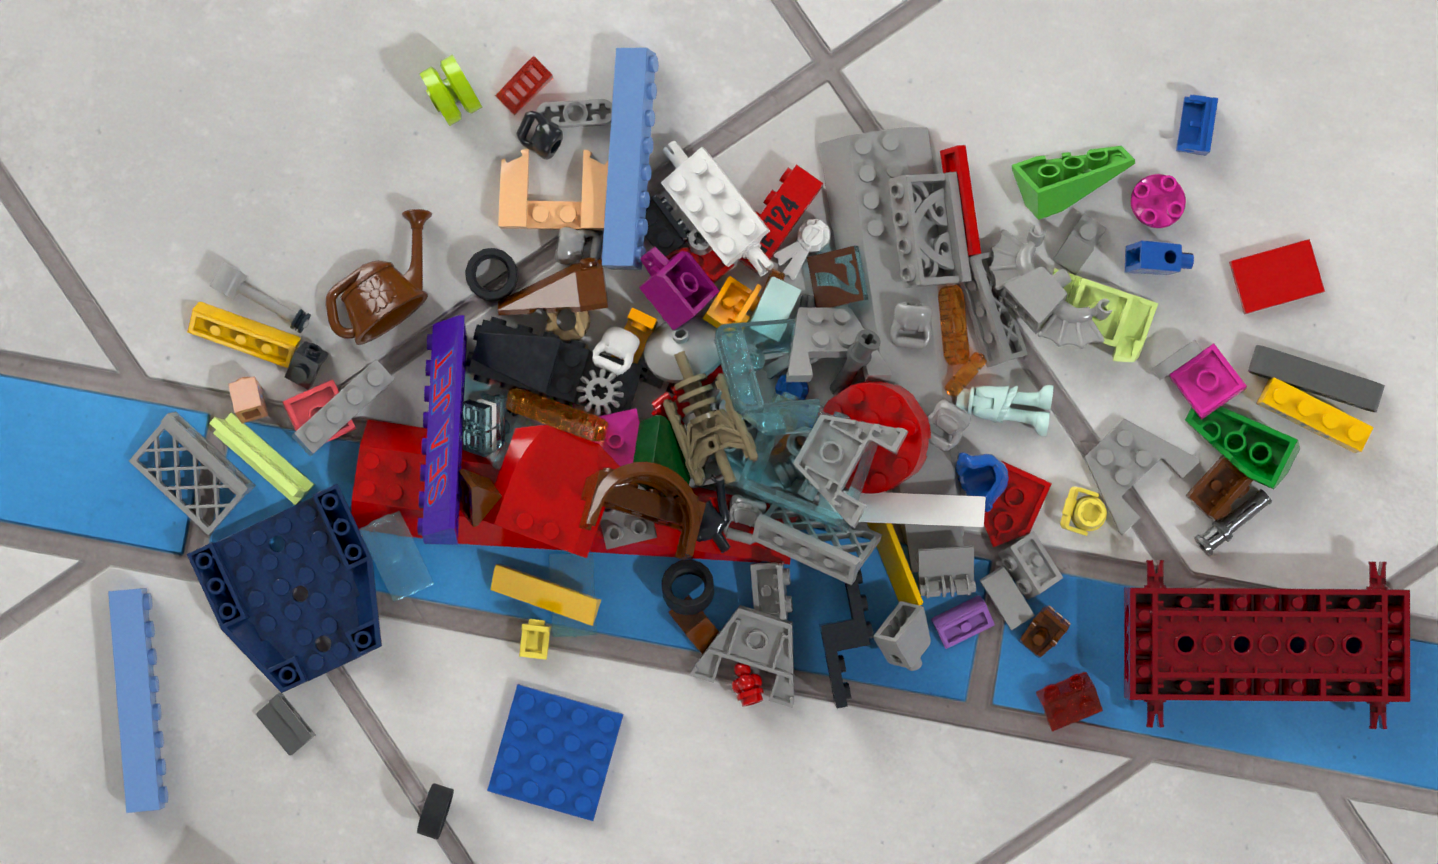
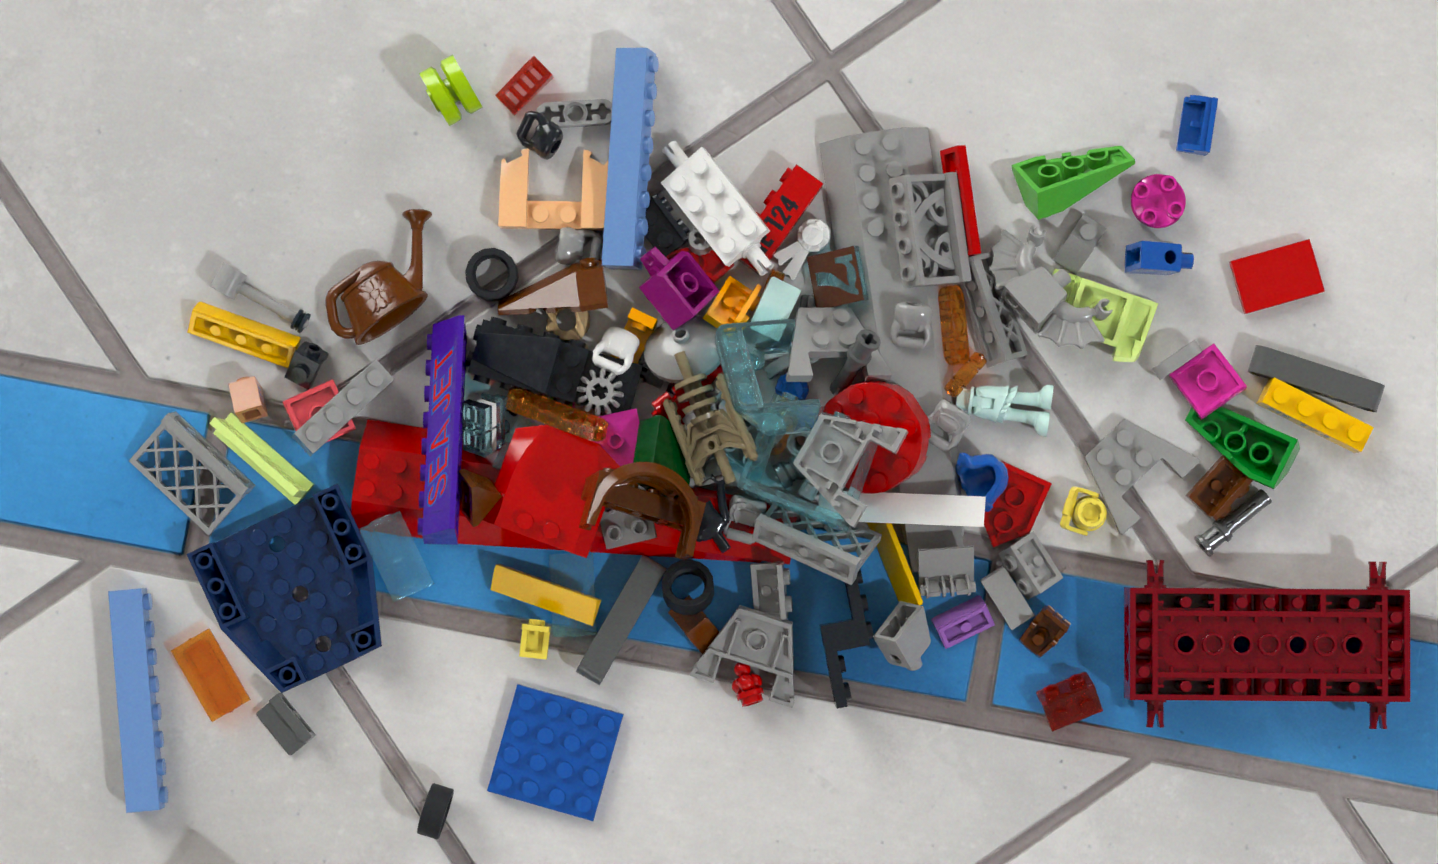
(210, 675): none -> clear orange piece
(621, 619): none -> dark grey beam

